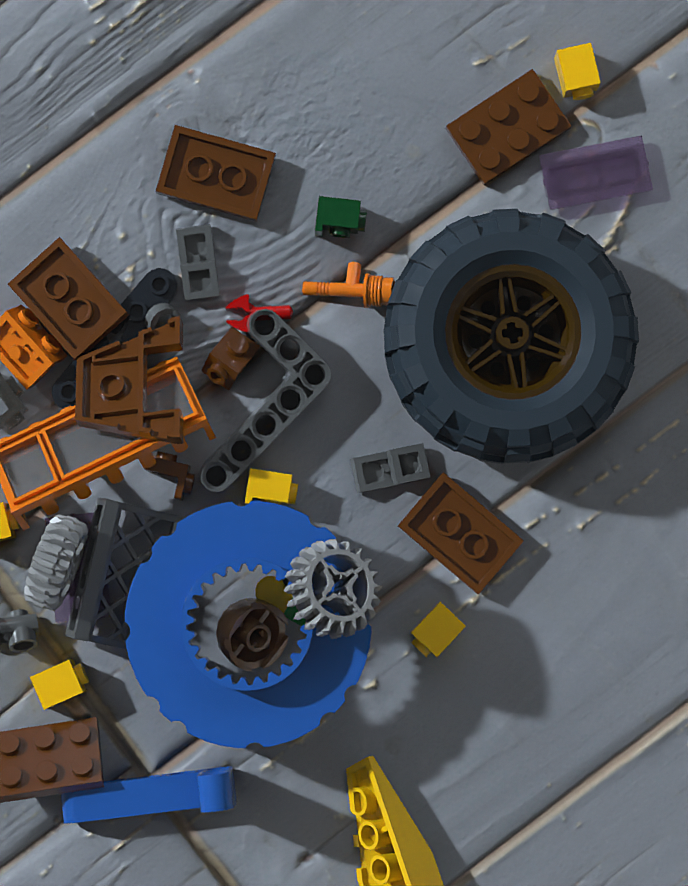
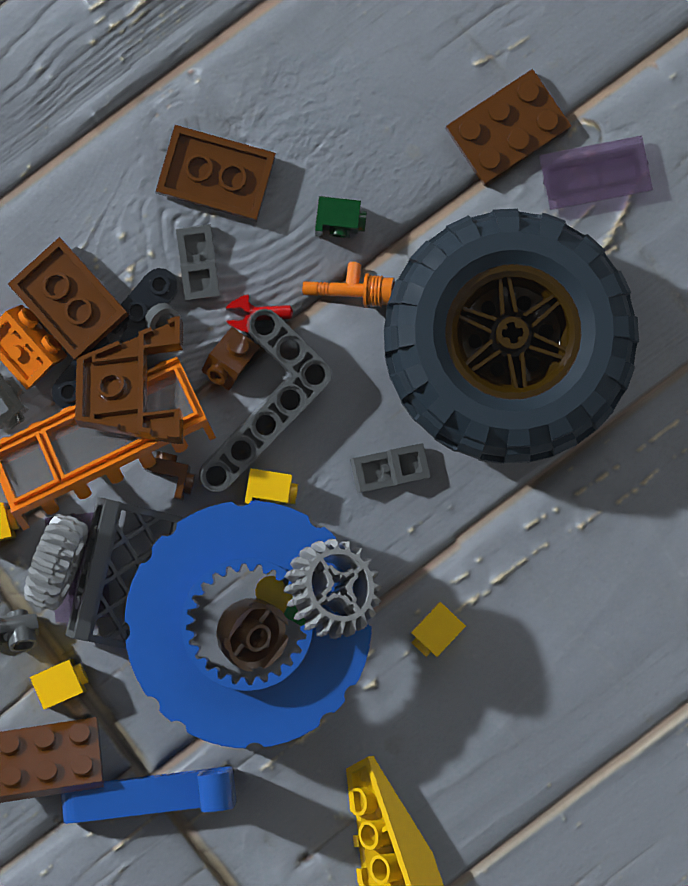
(460, 533): reddish brown plate -> none
(577, 71): yellow brick -> none

